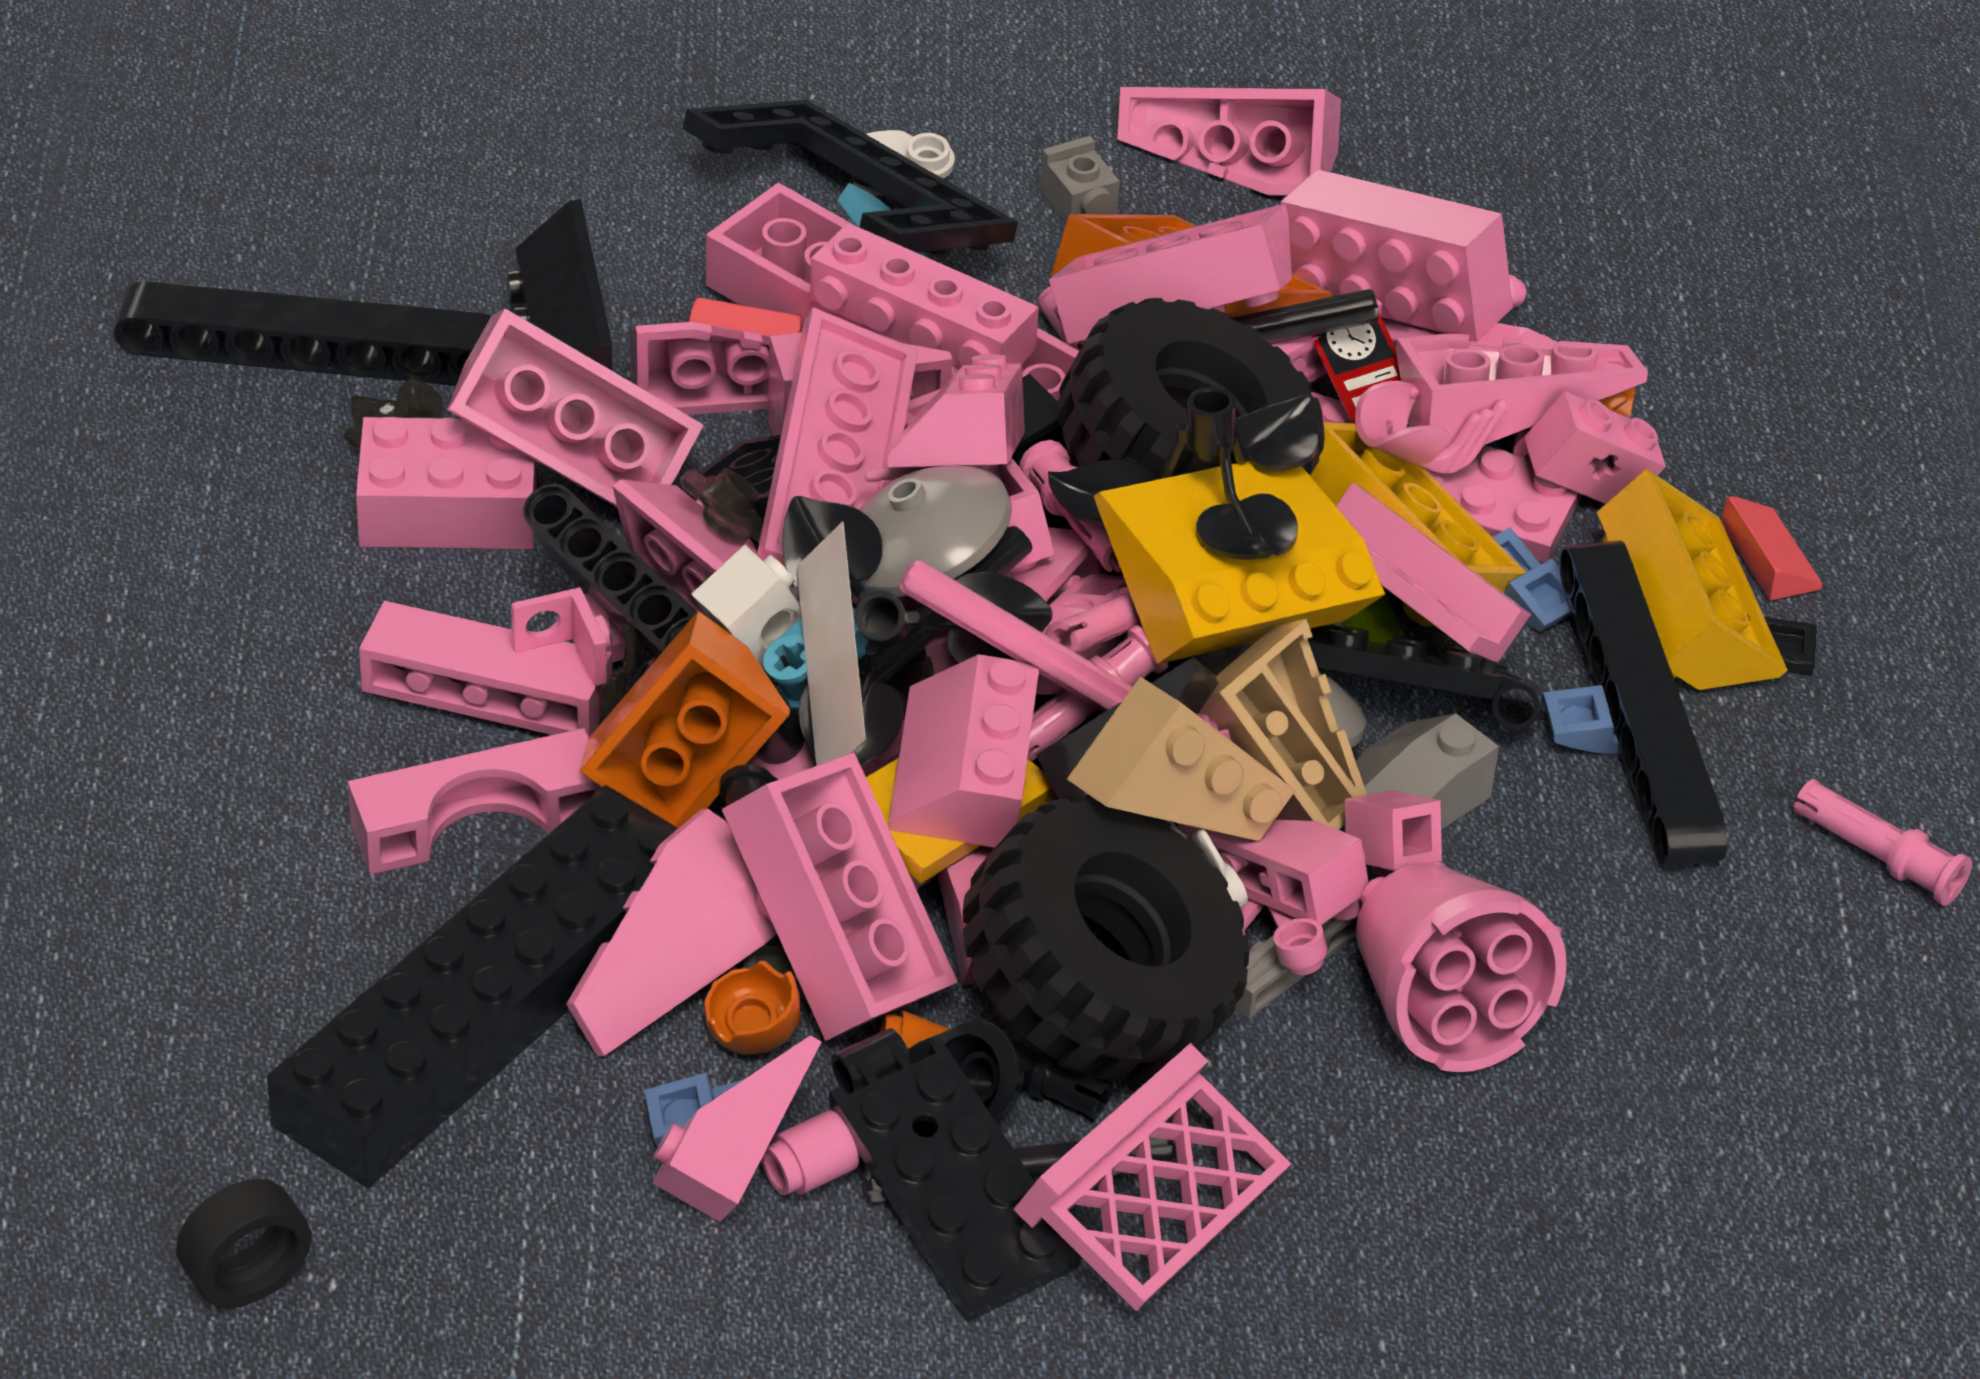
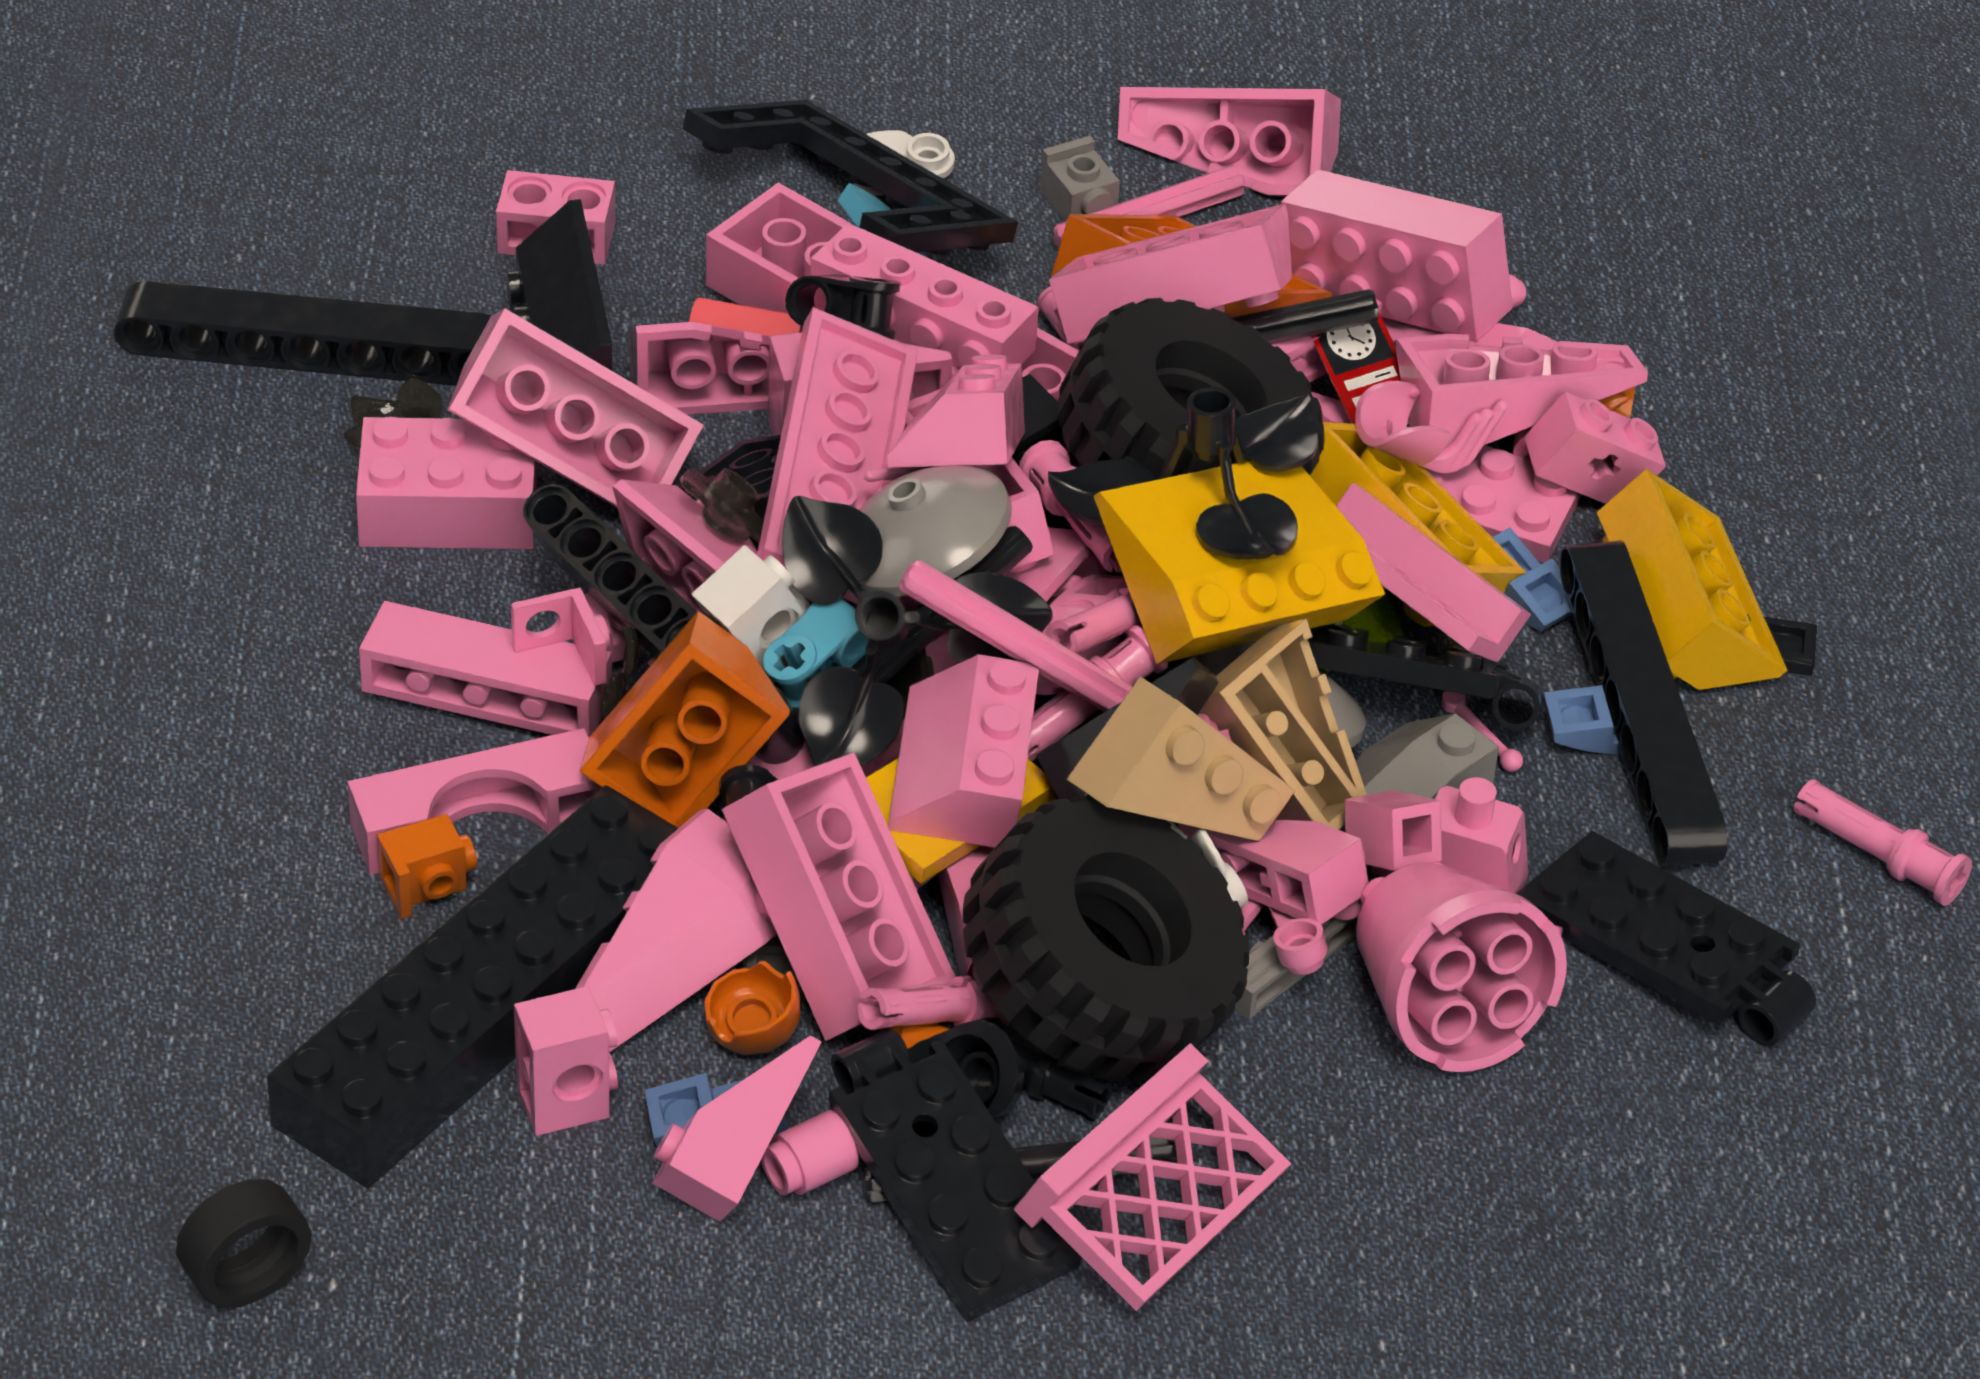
(424, 862): none -> orange brick
(534, 197): none -> bright pink brick
(564, 1060): none -> bright pink brick
(831, 649): white sticker -> none
(853, 299): none -> black piece
(953, 1001): none -> bright pink pin
(1178, 198): none -> bright pink axle
(1452, 702): none -> bright pink hinge
(1483, 835): none -> bright pink torso
(1652, 924): none -> black hinge
(1768, 549): coral slope -> none

